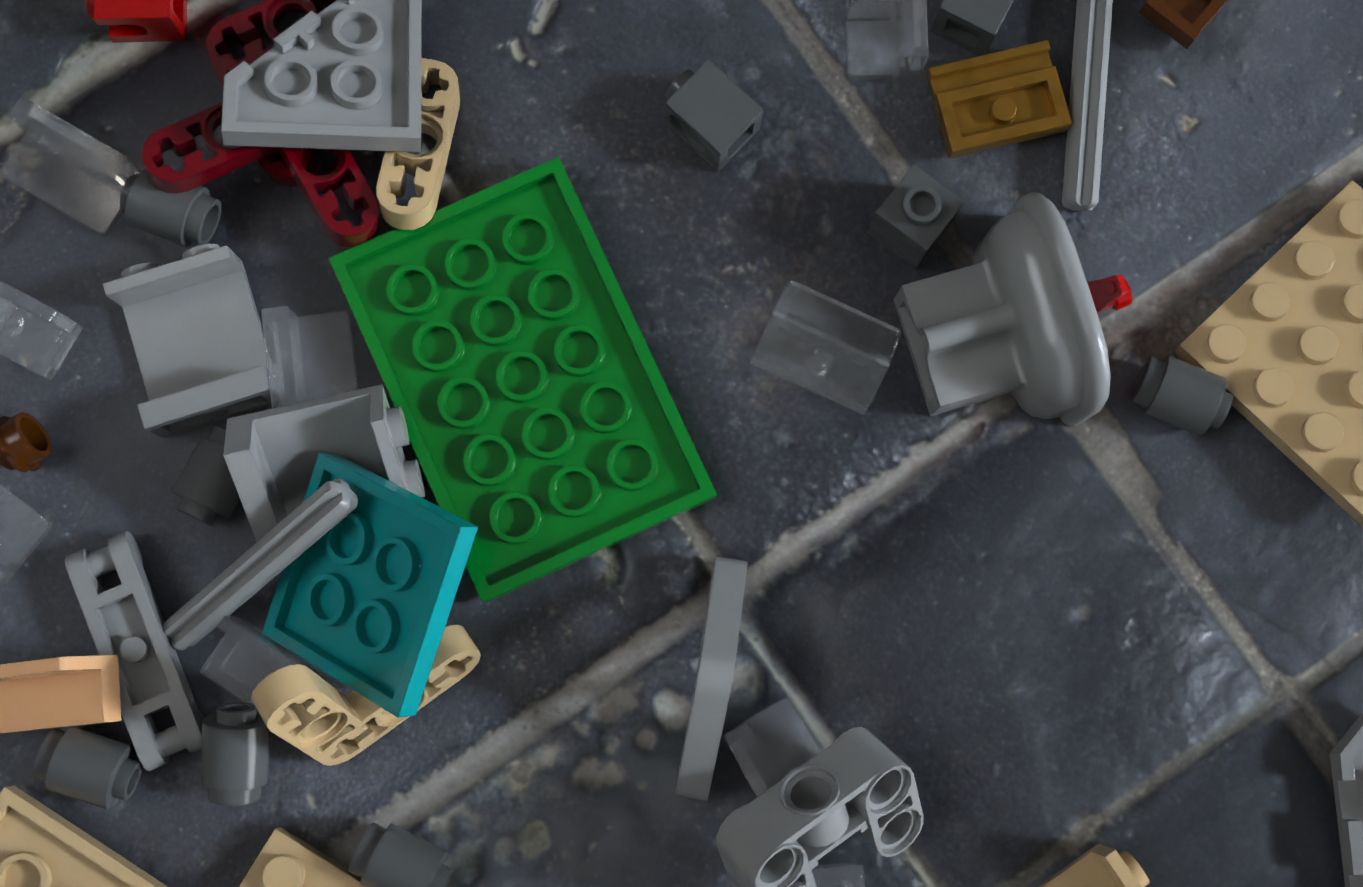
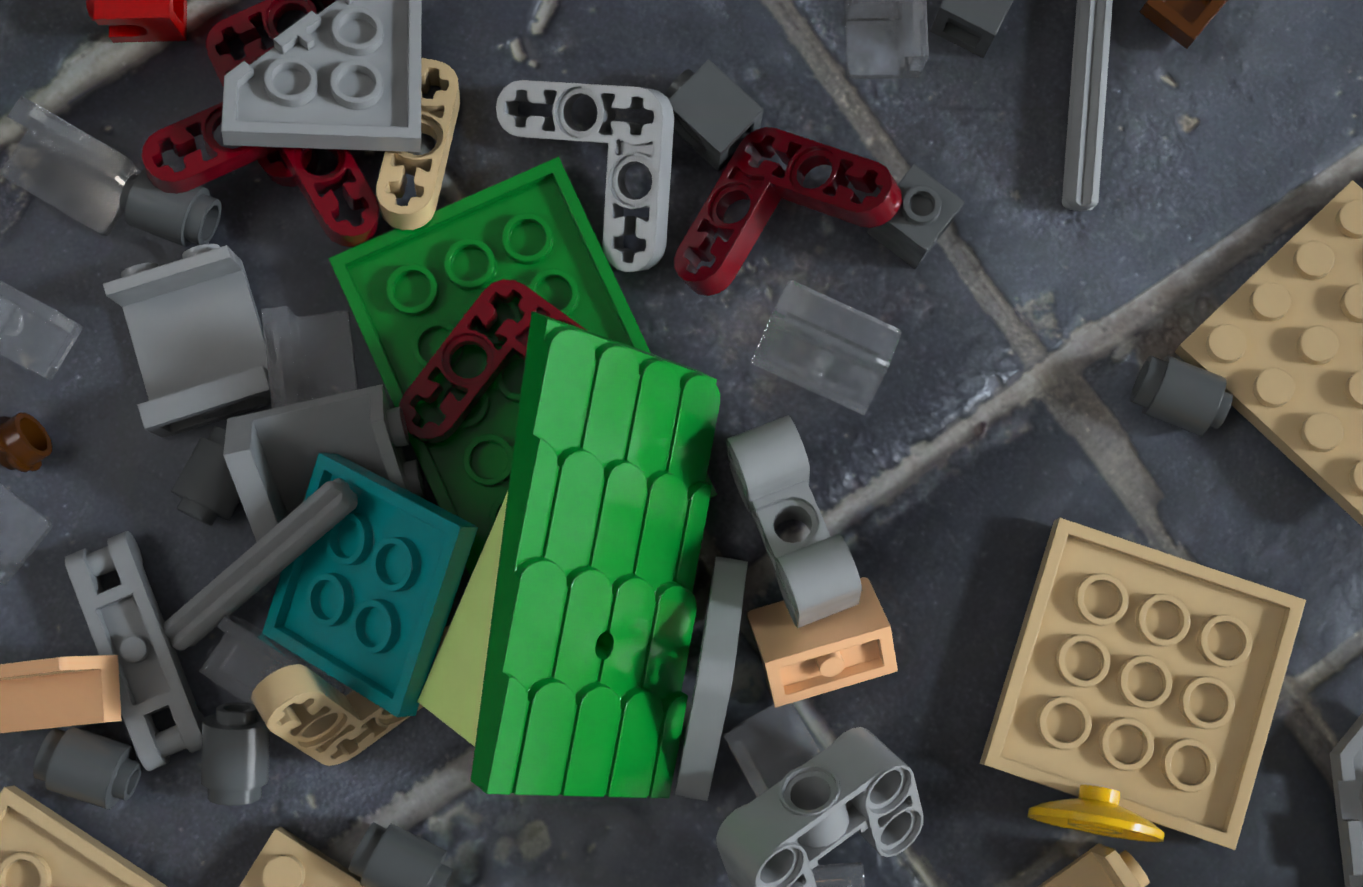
(512, 333): none -> dark red beam
(583, 593): none -> green piece
(626, 146): none -> light grey beam
(764, 188): none -> dark red beam
(773, 481): none -> light grey beam
(825, 653): none -> light nougat panel
(998, 99): pearl gold plate -> none
(1015, 322): light grey piece -> none
(1097, 813): none -> yellow dish
(1144, 681): none -> tan plate

